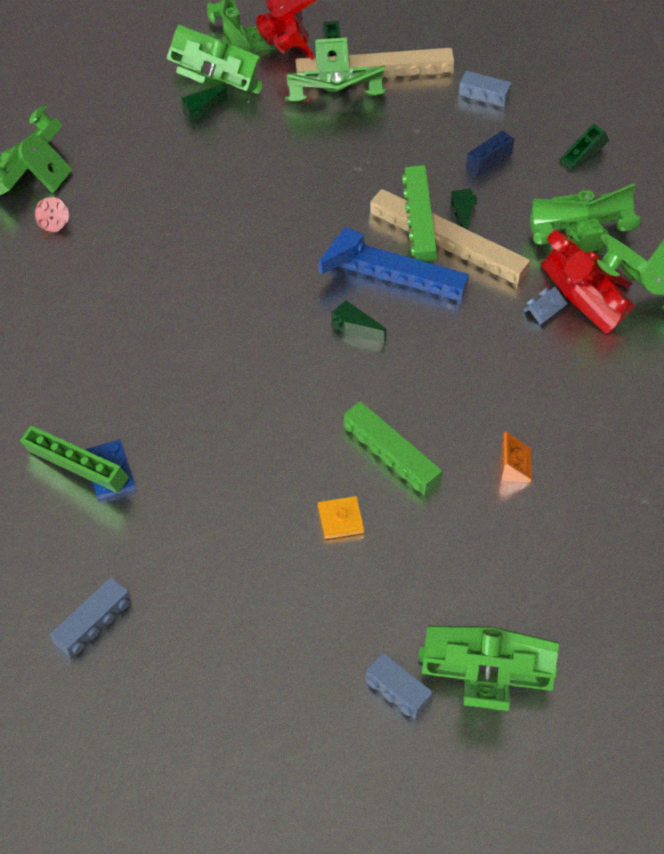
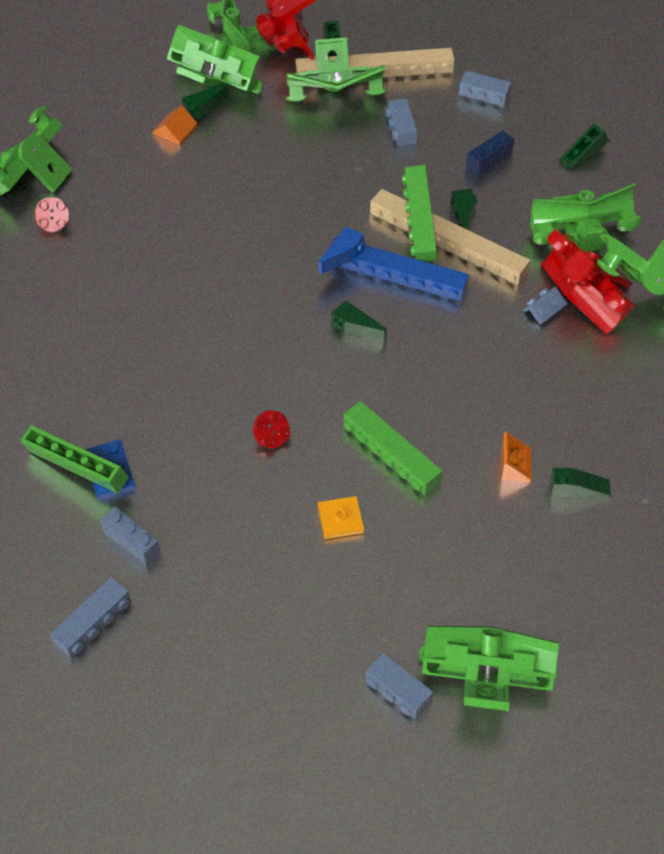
(130, 536): none -> sand blue brick
(176, 126): none -> orange slope
(263, 433): none -> red plate
(401, 122): none -> sand blue brick
(578, 484): none -> dark green slope

